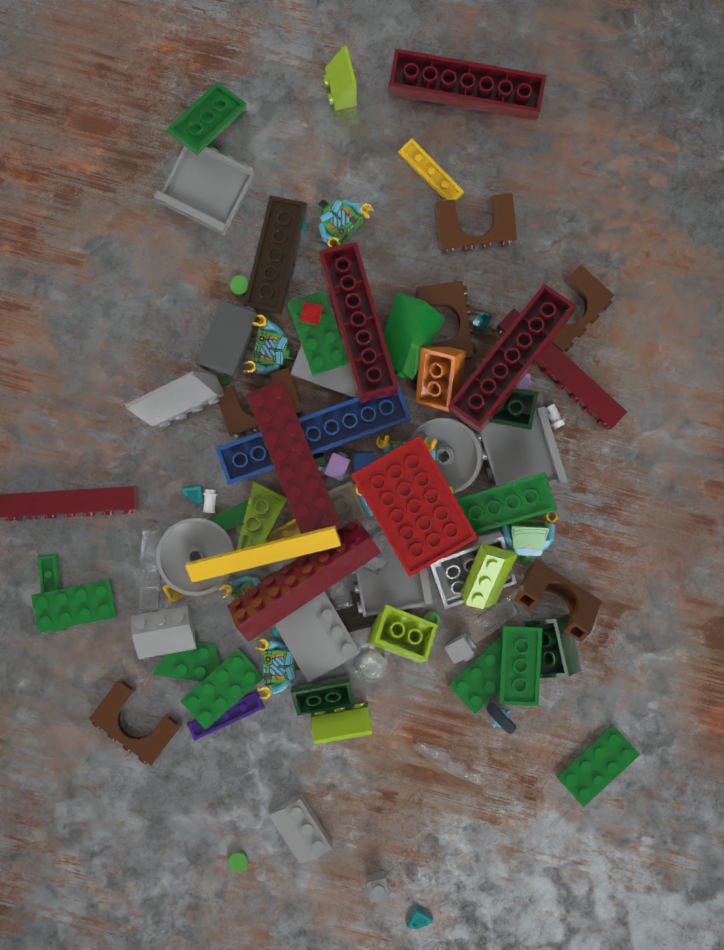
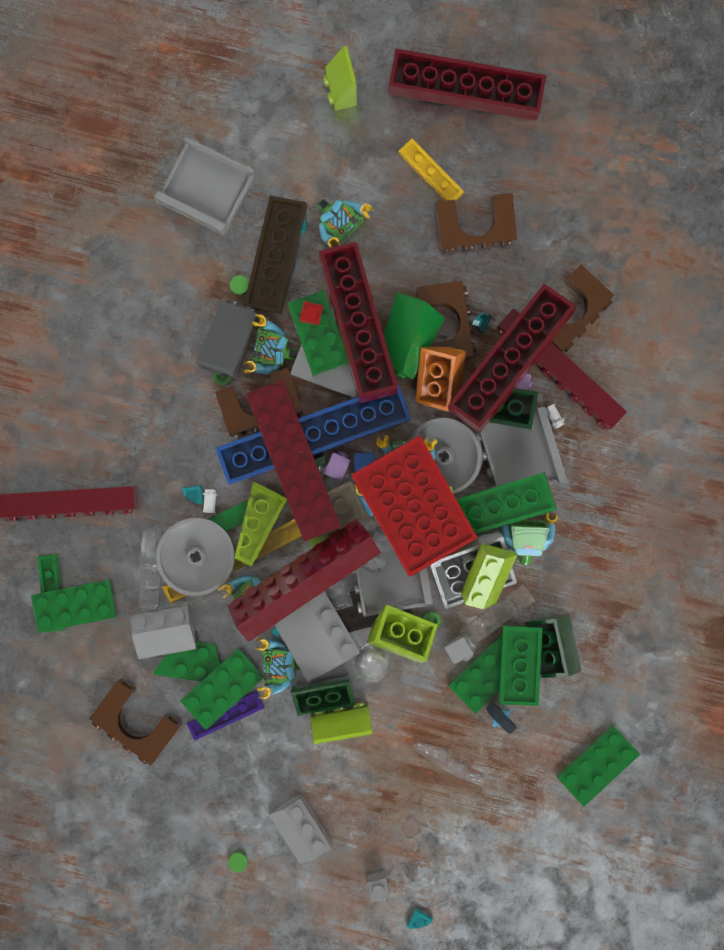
(177, 399): light grey slope -> none
(206, 118): green plate -> none
(263, 554): yellow tile -> none
(581, 604): reddish brown arch -> none

